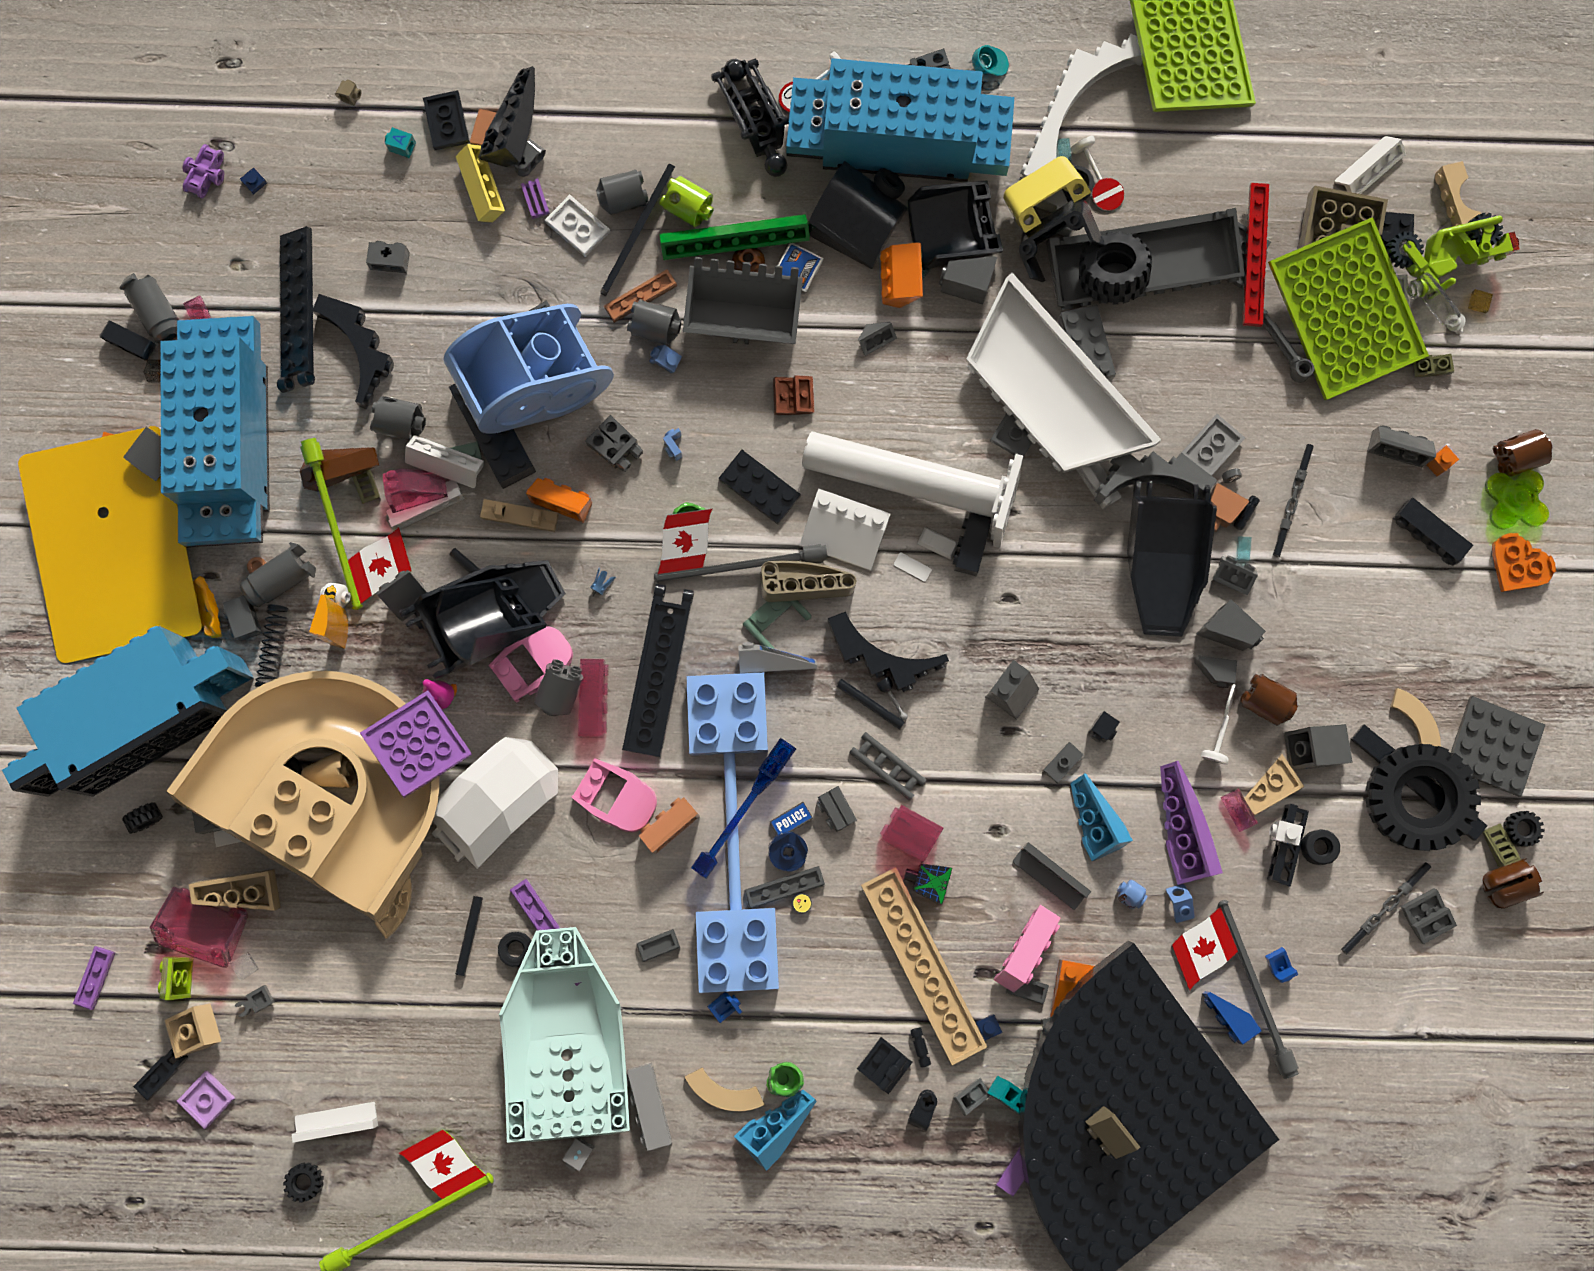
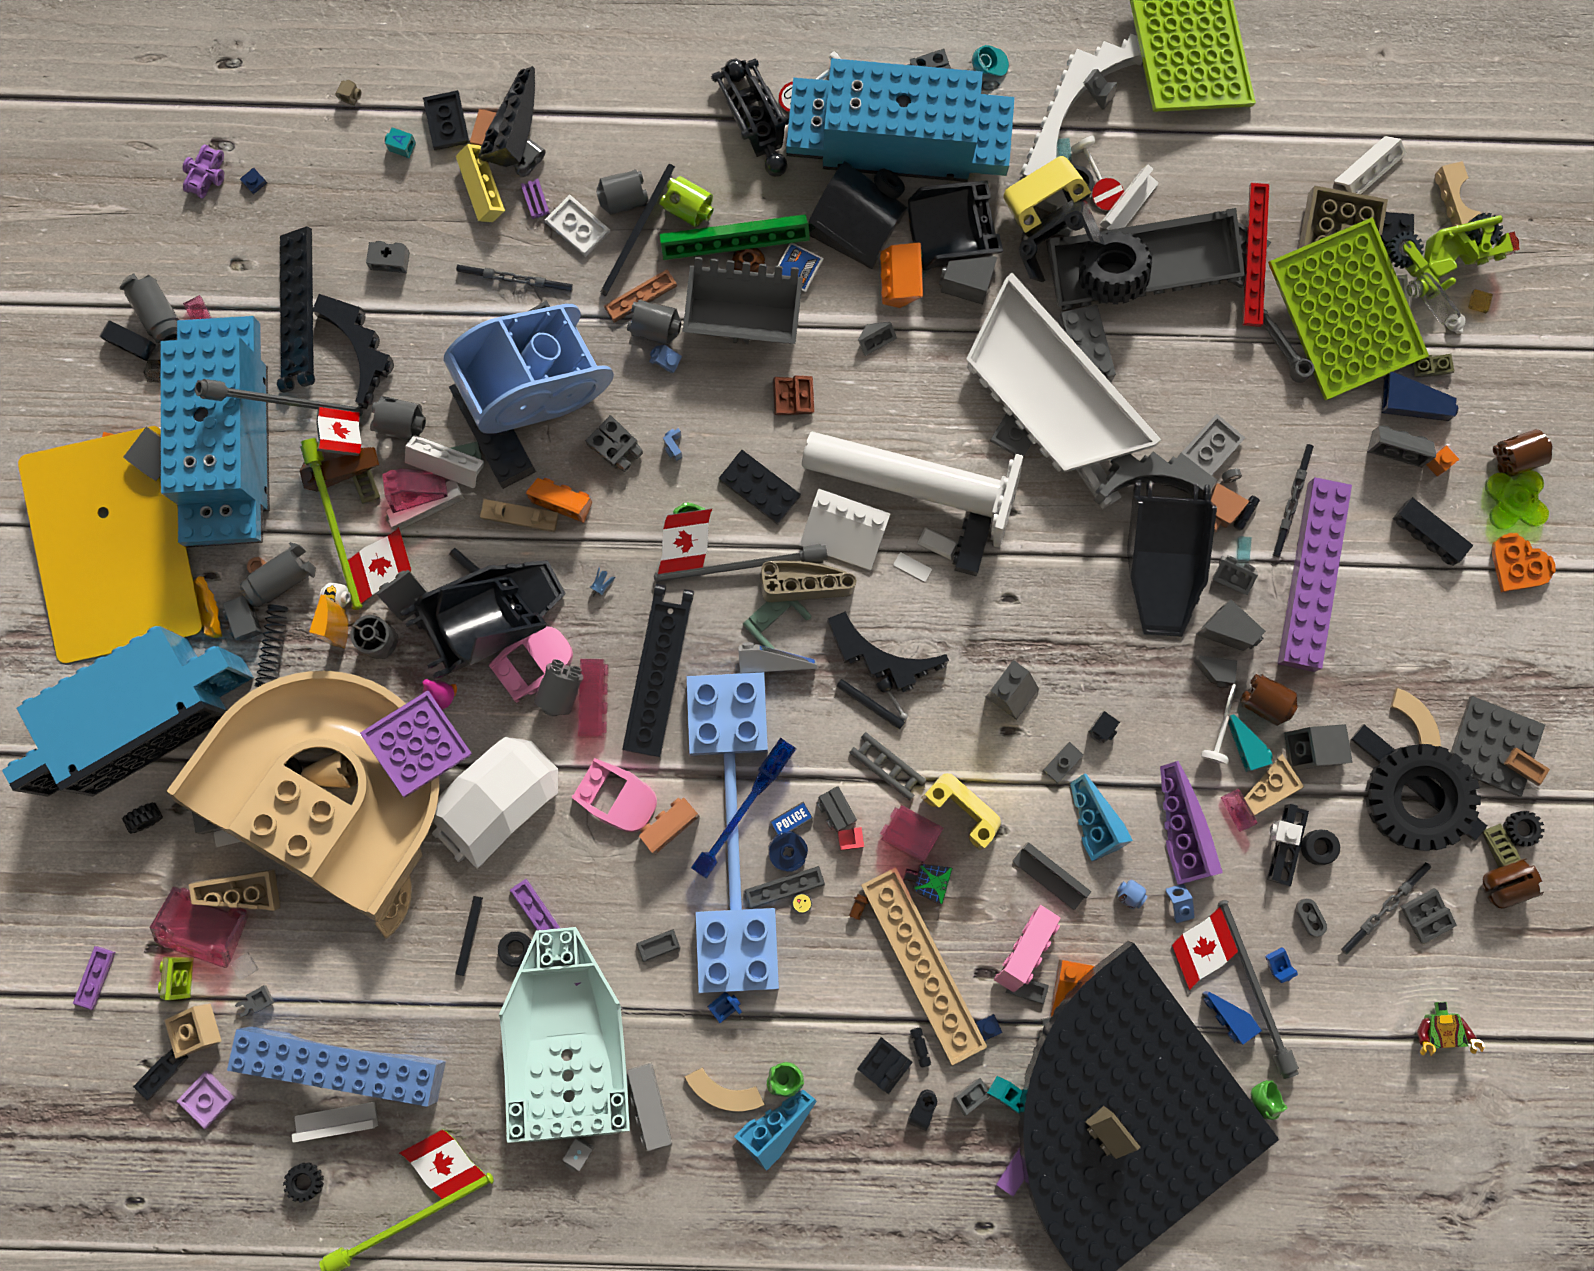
(335, 423): none -> flag
(337, 1068): none -> medium blue arch
(374, 637): none -> dark grey cylinder
(490, 274): none -> piece
(851, 839): none -> coral panel
(858, 906): none -> reddish brown pin
(987, 820): none -> light yellow windscreen
(1099, 88): none -> dark grey slope
(1130, 200): none -> white panel
(1250, 748): none -> teal slope
(1268, 1100): none -> bright green hair
(1312, 916): none -> dark grey plate
(1314, 575): none -> medium lavender brick
(1413, 399): none -> dark blue slope
(1446, 1031): none -> torso
(1526, 766): none -> medium nougat tile

